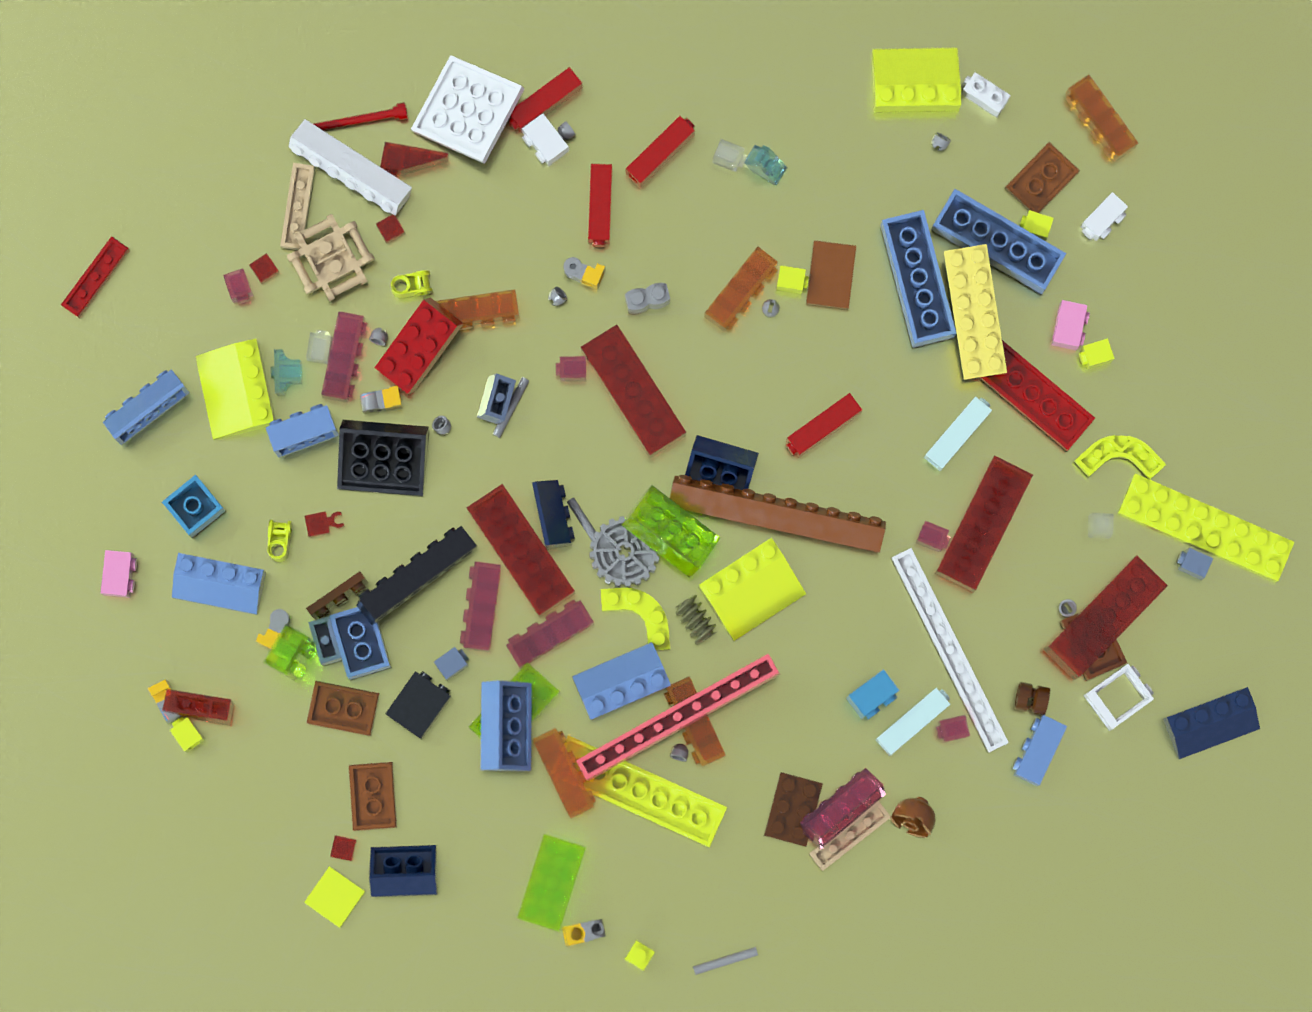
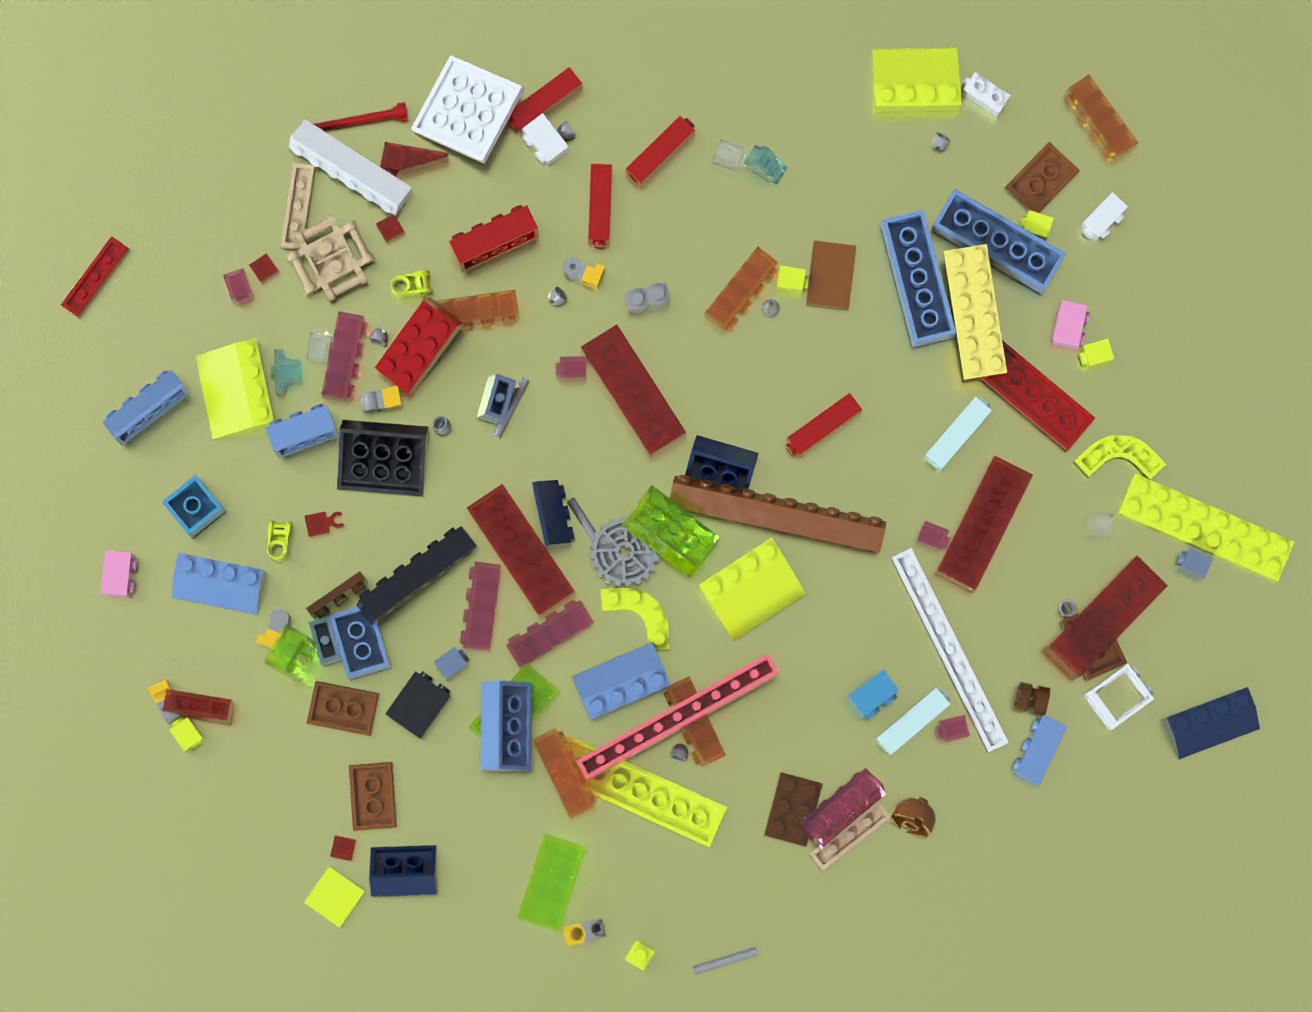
(494, 237): none -> red brick
(695, 619): olive piece -> none

